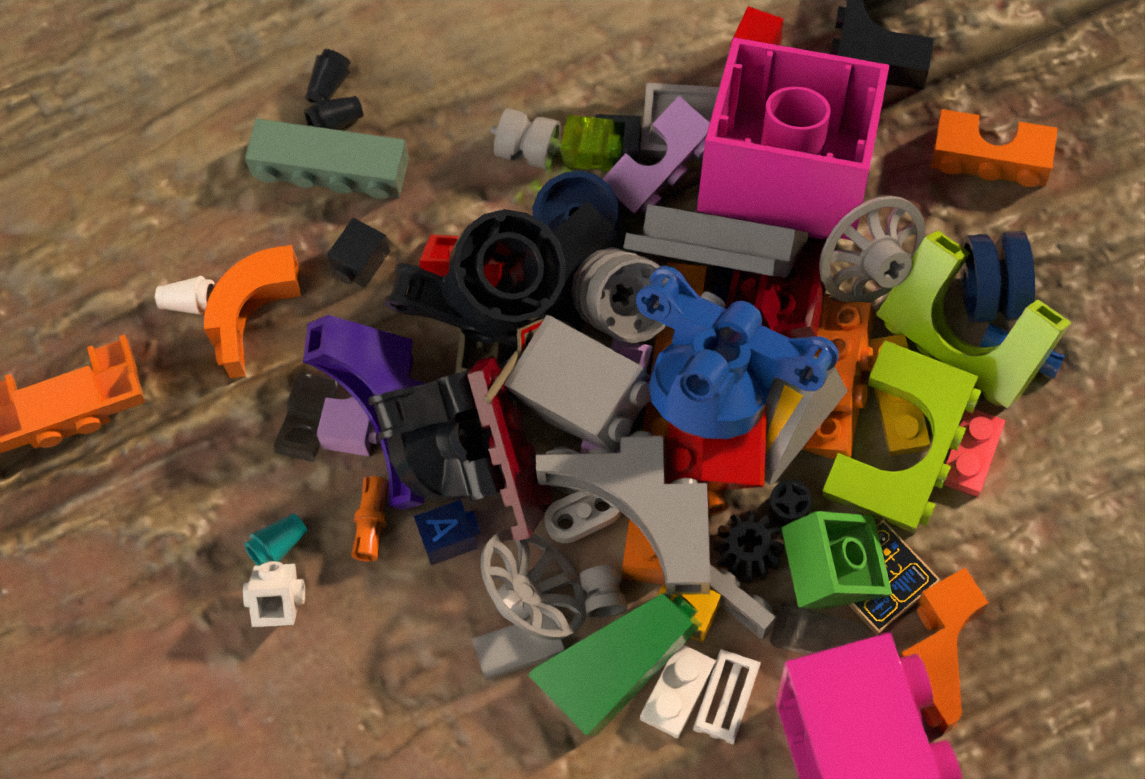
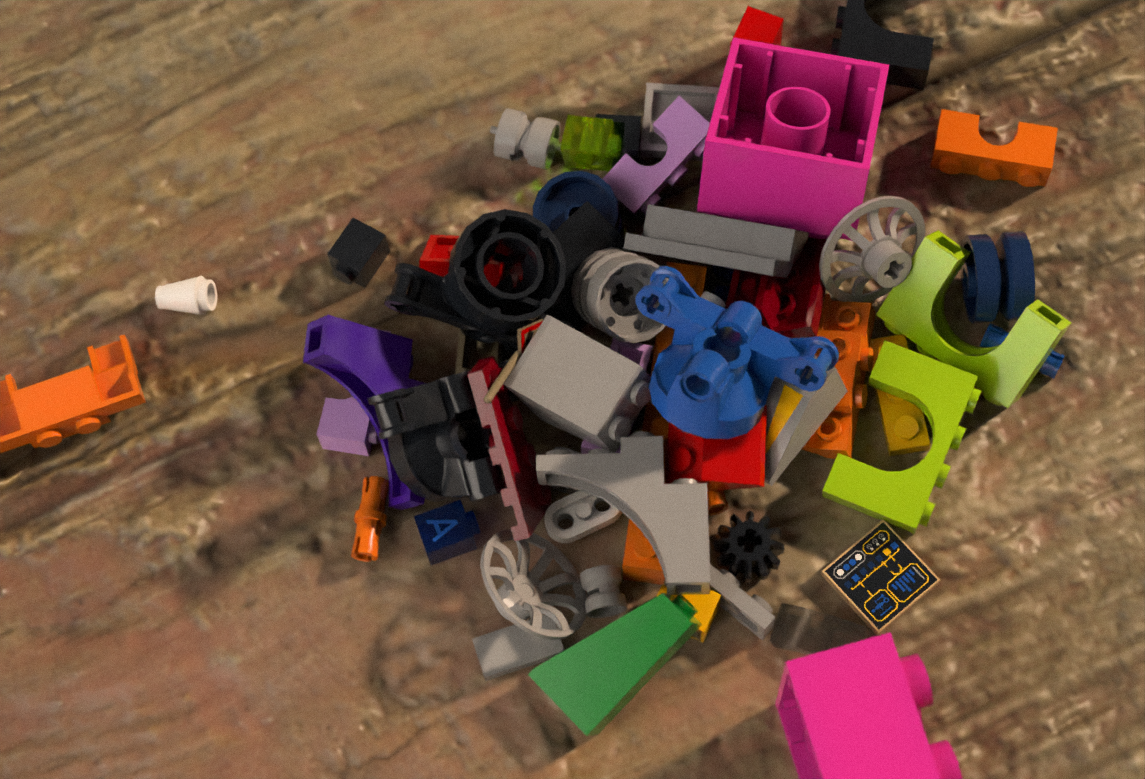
(241, 291): orange arch -> none
(273, 594): white brick -> none
(275, 539): teal cone -> none
(304, 408): clear smoke slope -> none
(327, 75): black cone -> none
(327, 158): sand green brick -> none
(334, 113): black cone -> none
(677, 691): white plate -> none
(715, 730): white tile -> none
(791, 495): black wheel -> none
(835, 559): bright green slope -> none
(947, 610): orange arch -> none
(975, 452): coral plate -> none

